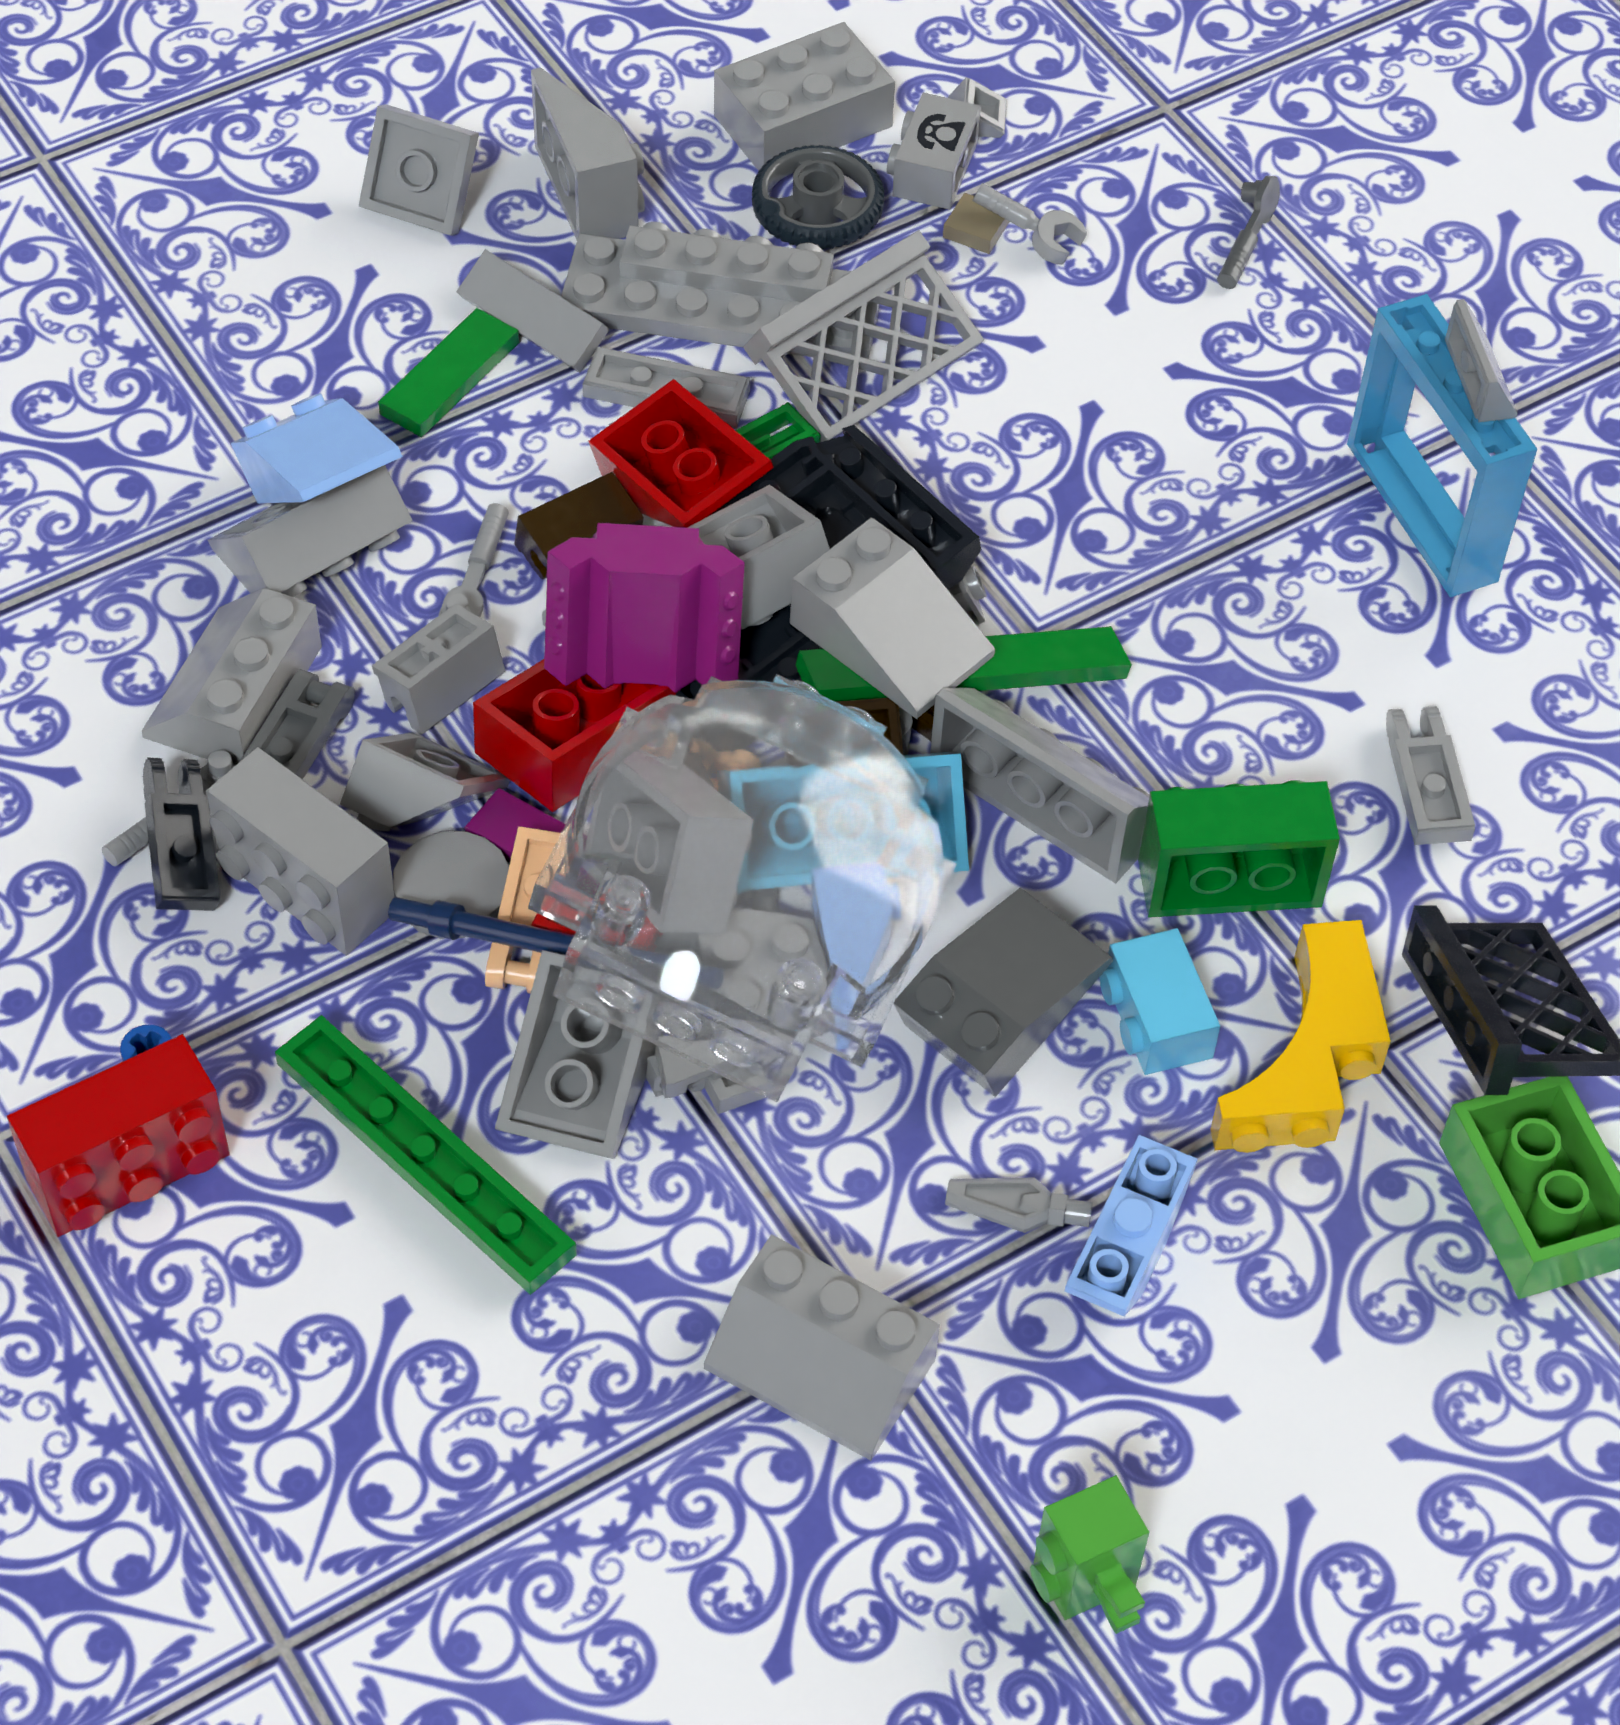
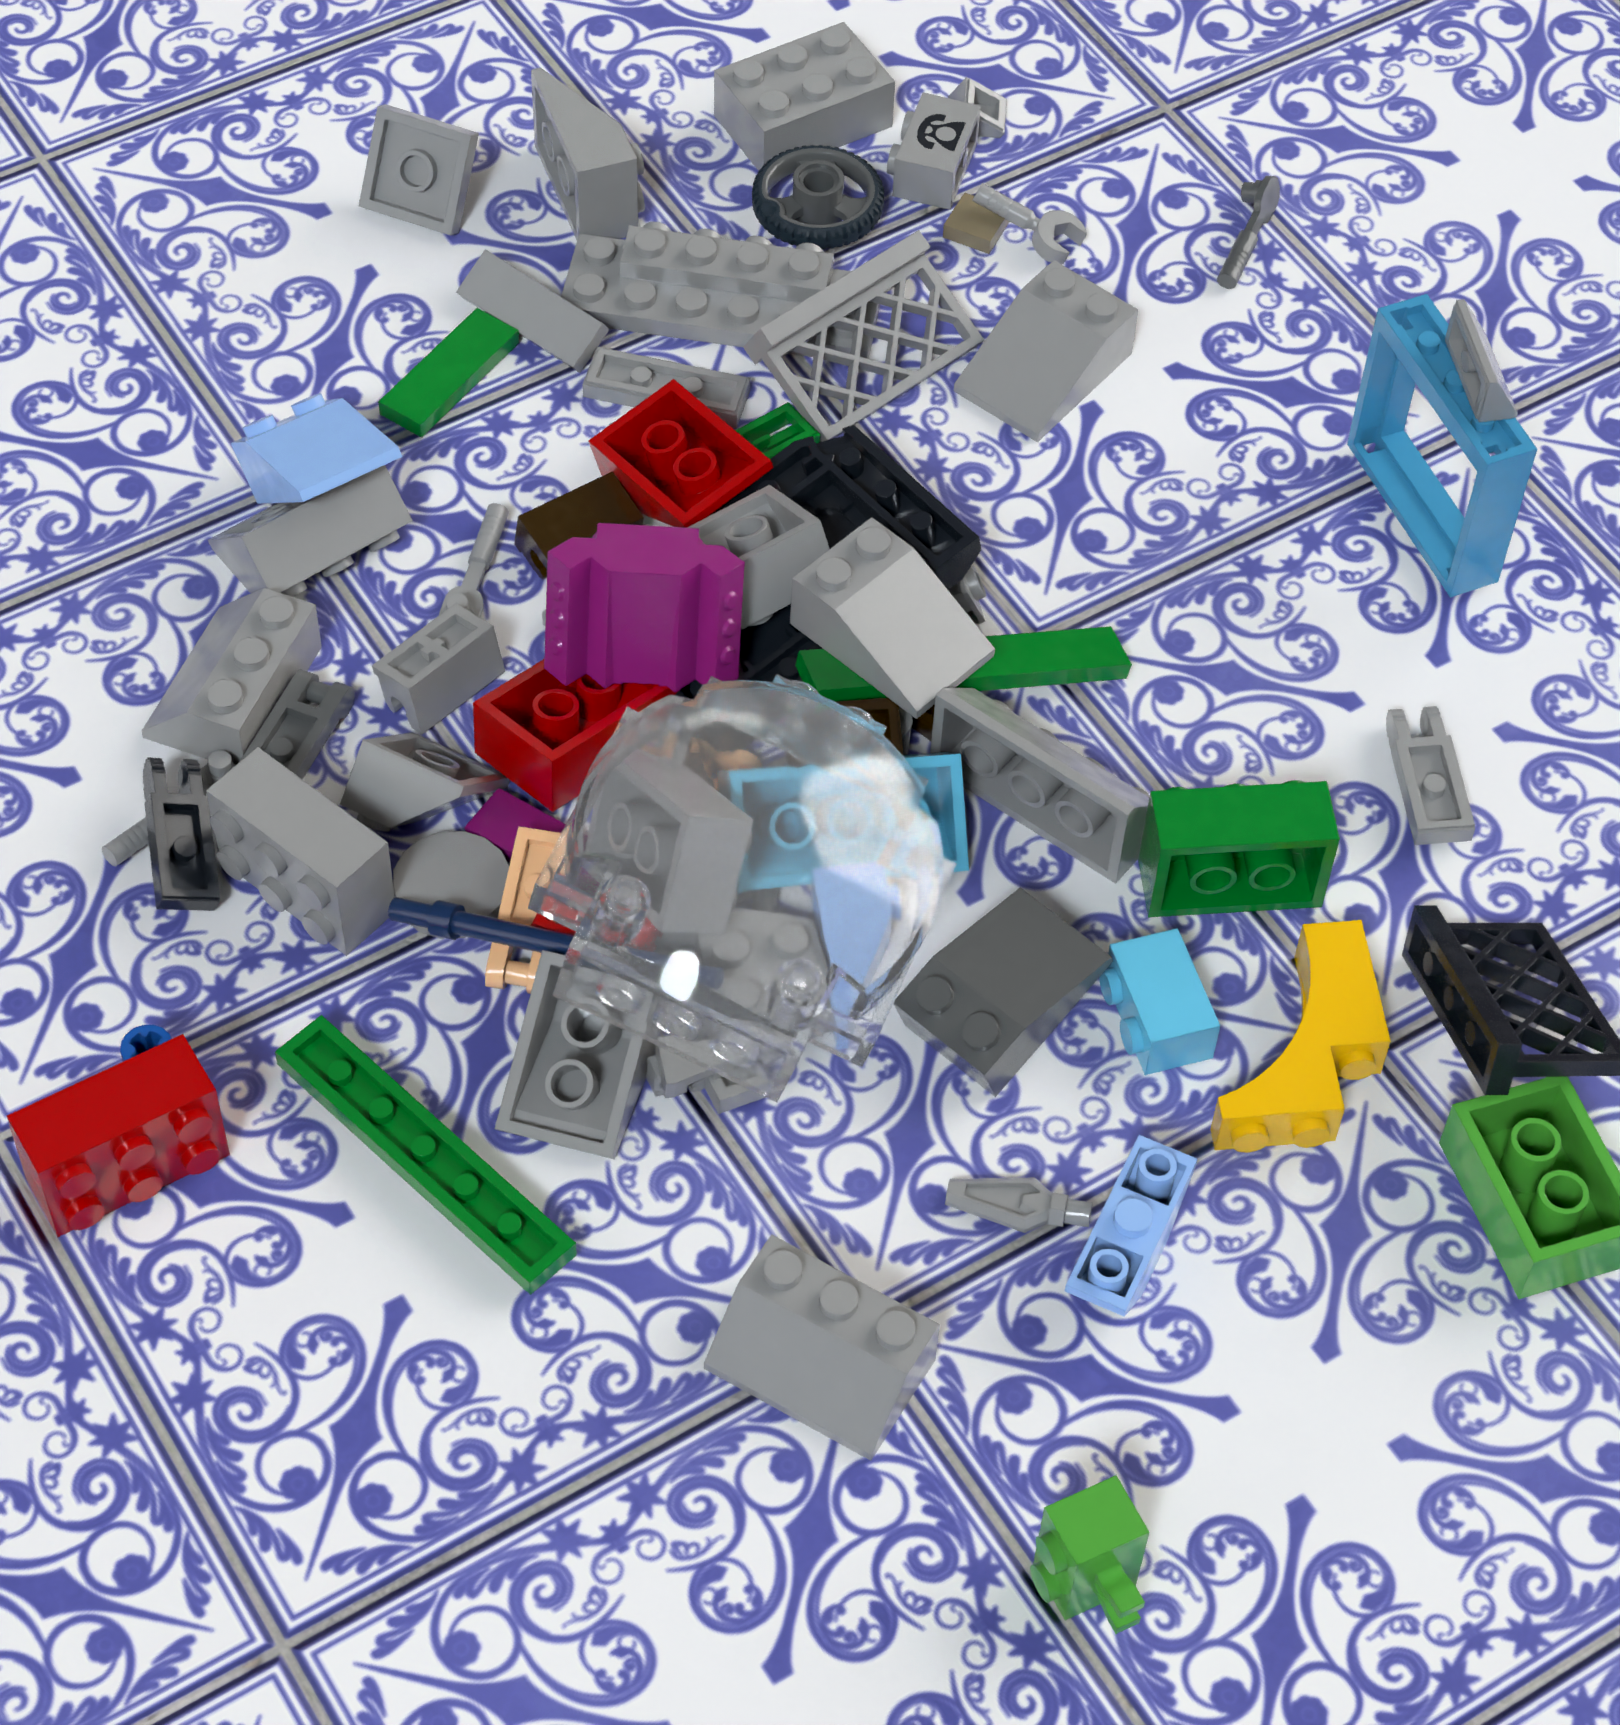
(1049, 351): none -> light grey slope

